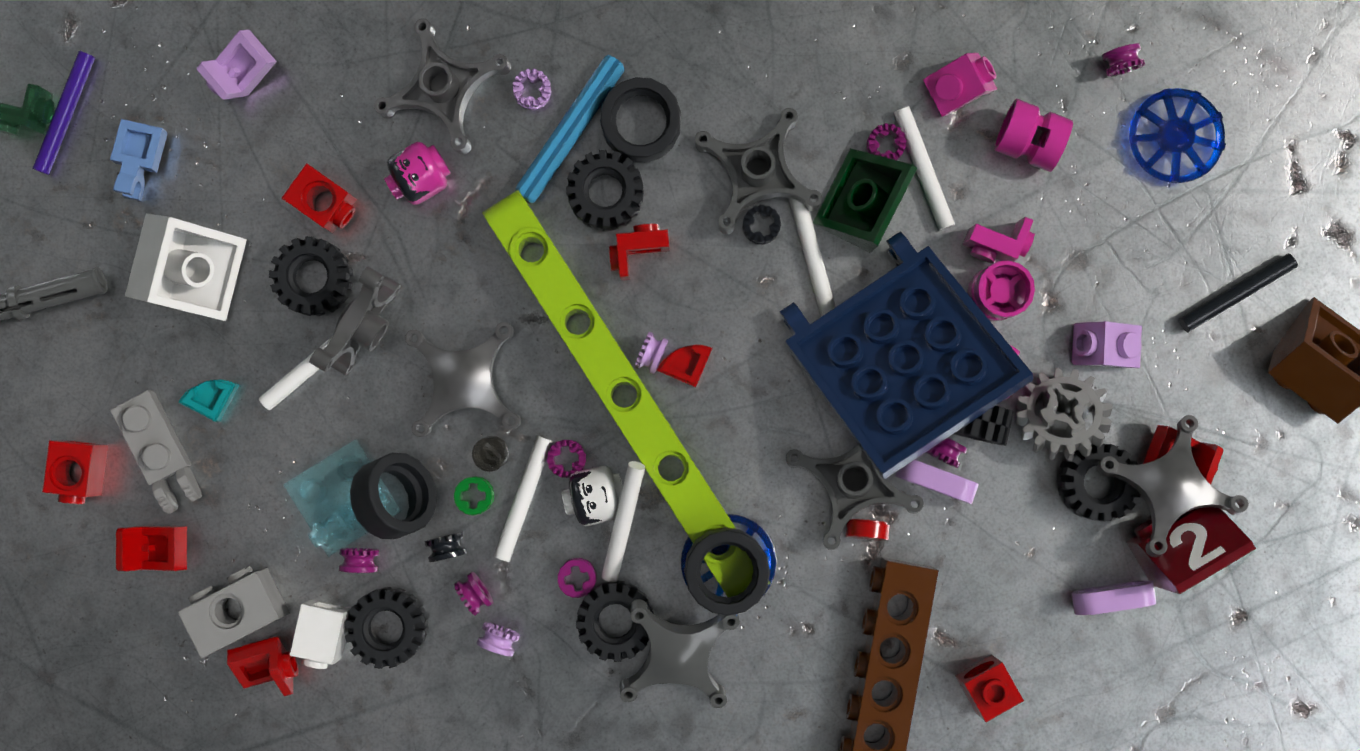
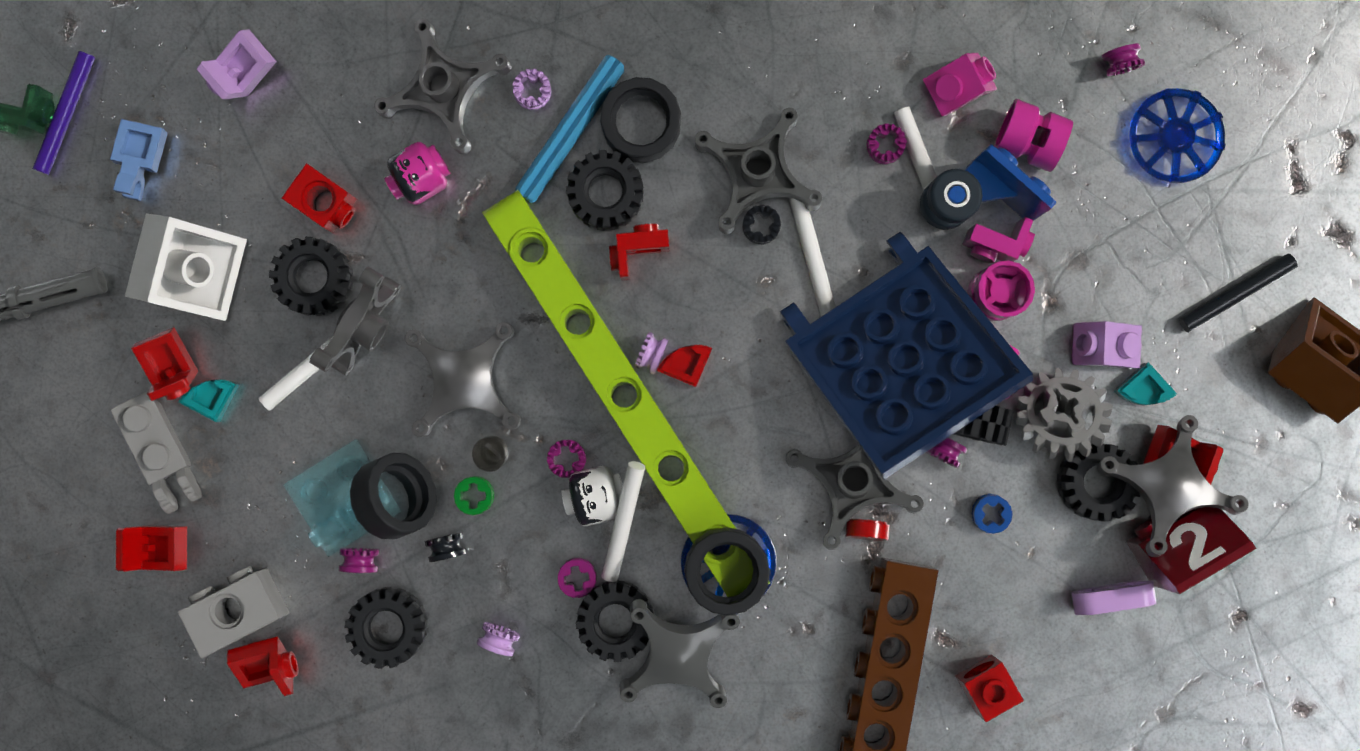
(90, 458): red brick -> none
(166, 364): none -> red bracket
(320, 634): white brick -> none
(474, 592): magenta bush -> none
(522, 498): white bar -> none
(864, 198): dark green slope -> none
(938, 481): lavender beam -> none
(989, 177): none -> plate
(992, 500): none -> blue bush
(1145, 387): none -> teal tile

